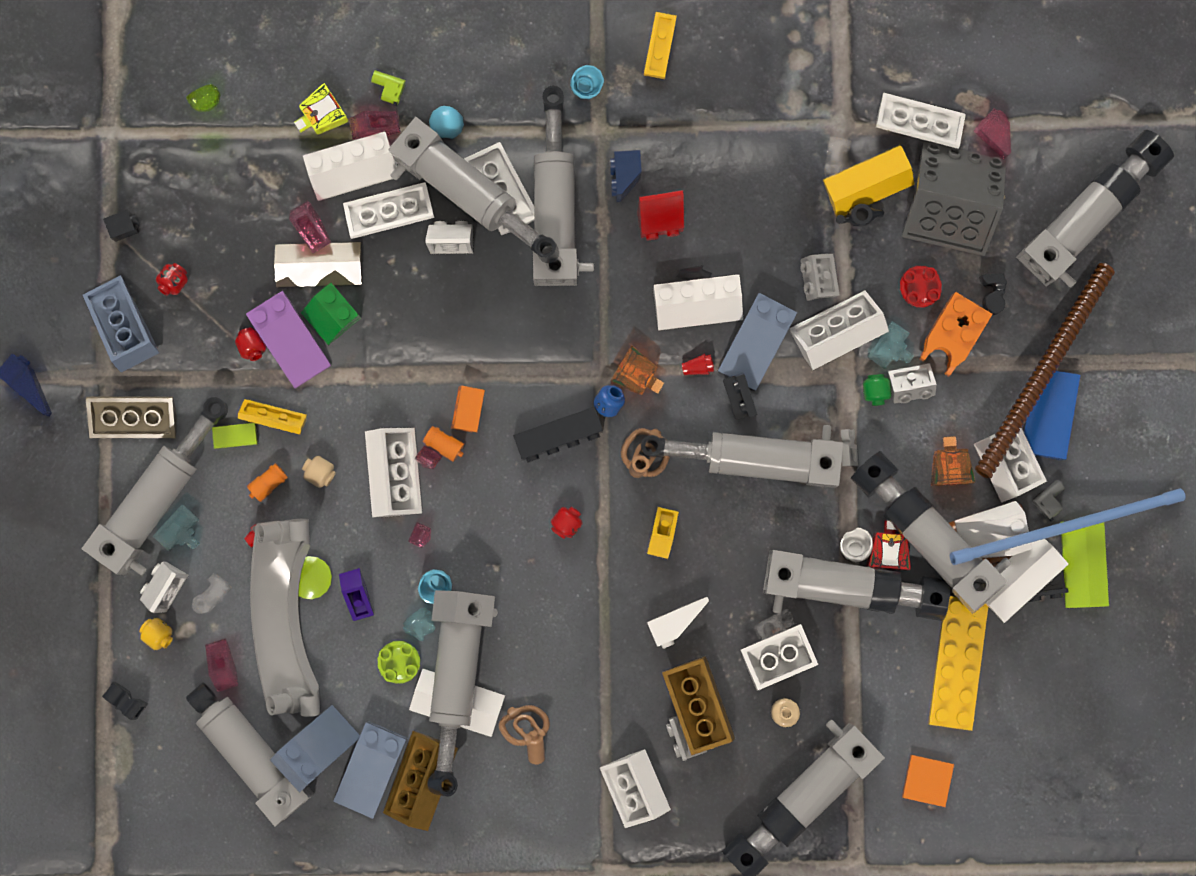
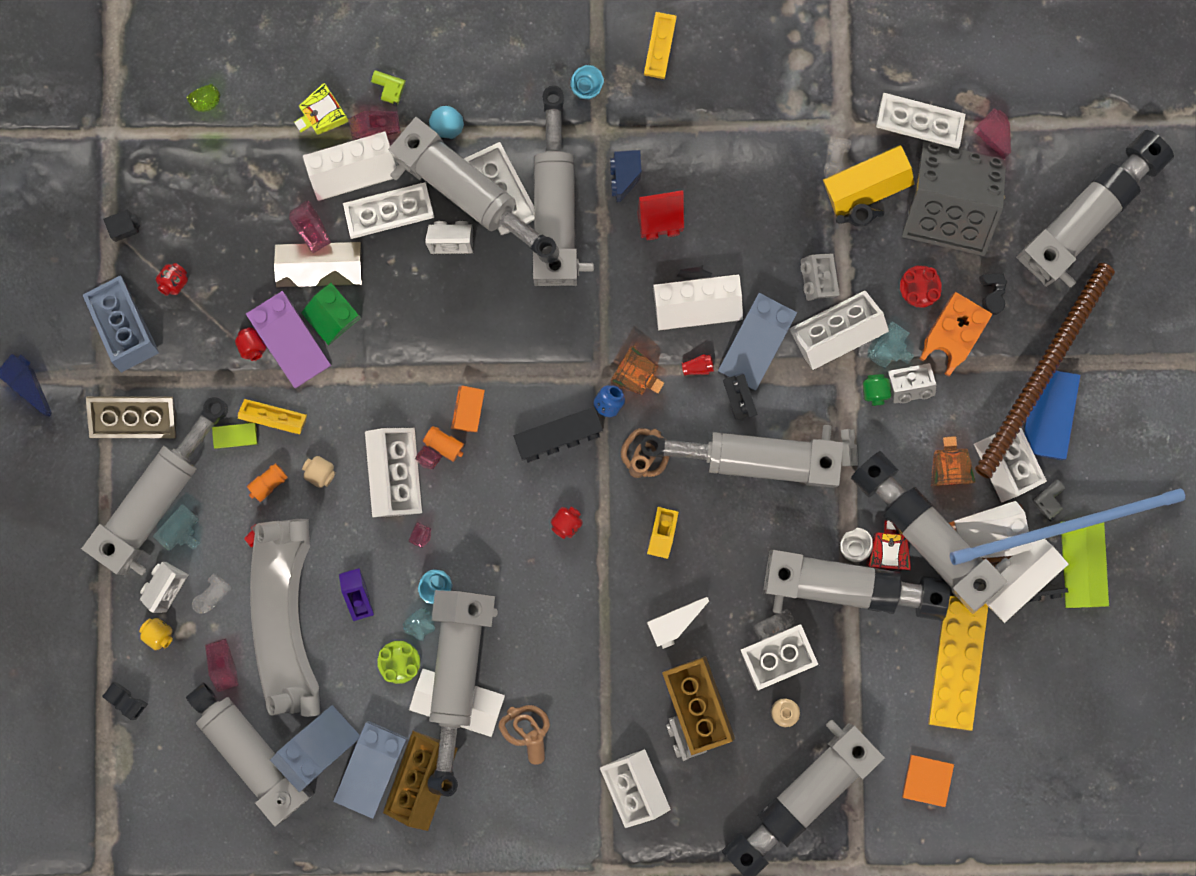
(314, 578): lime dish -> none

